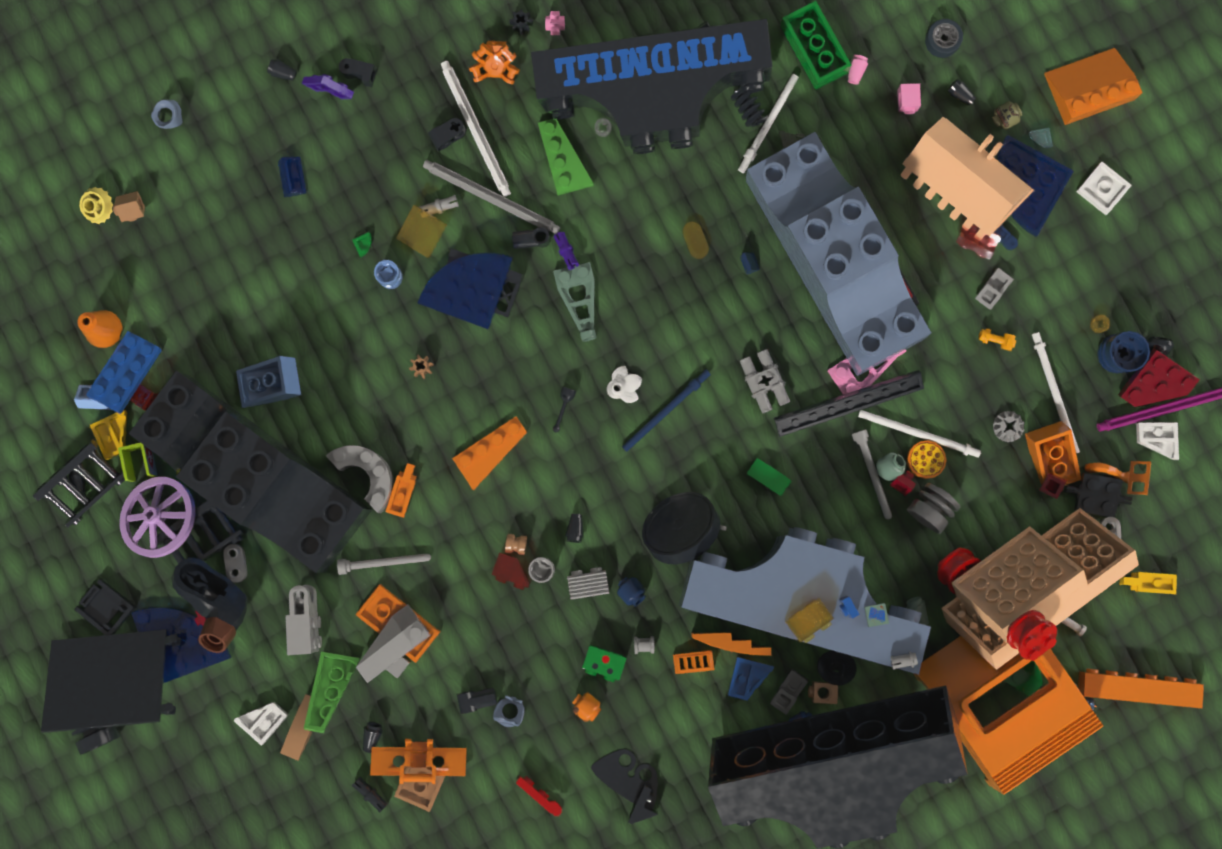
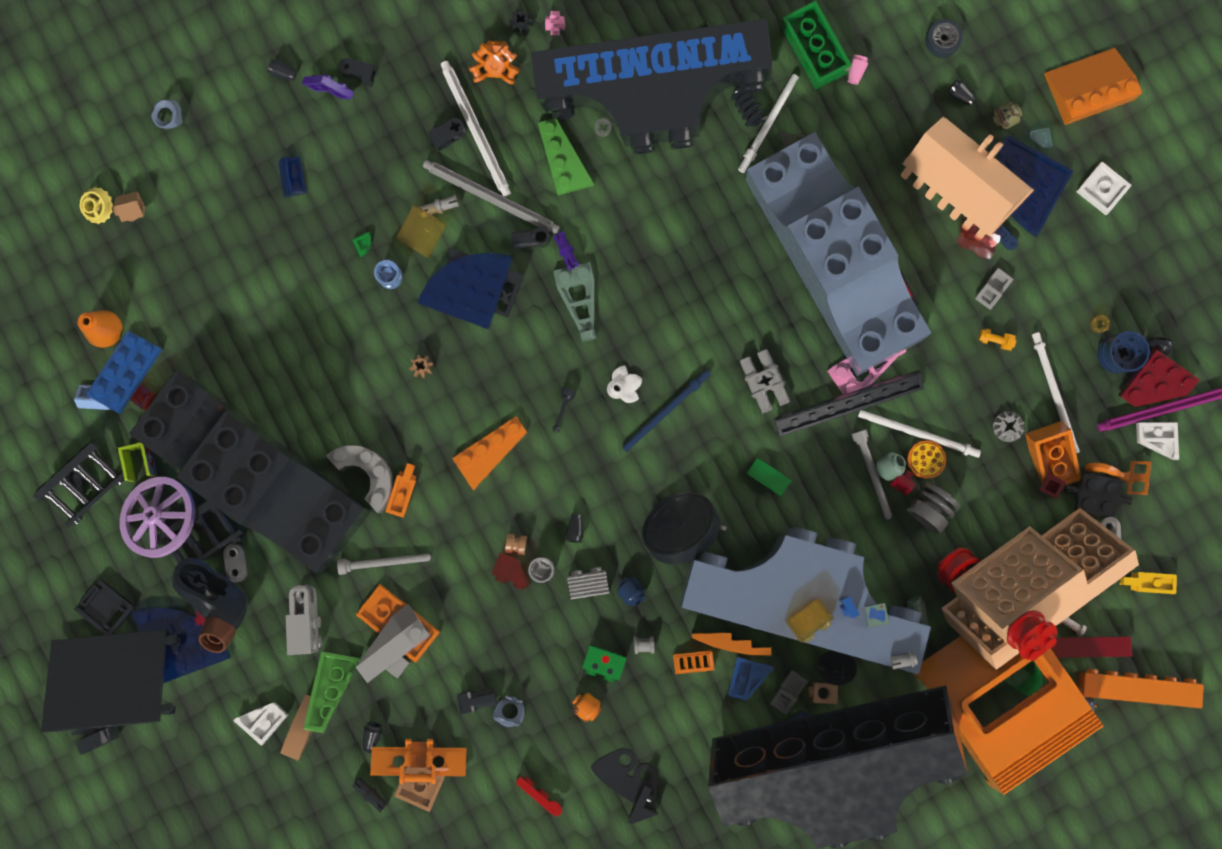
(111, 434): yellow wing -> none
(268, 381): medium blue slope -> none
(695, 240): clear yellow tile -> none
(749, 262): dark blue slope -> none
(909, 98): bright pink brick -> none
(1093, 646): none -> dark red slope

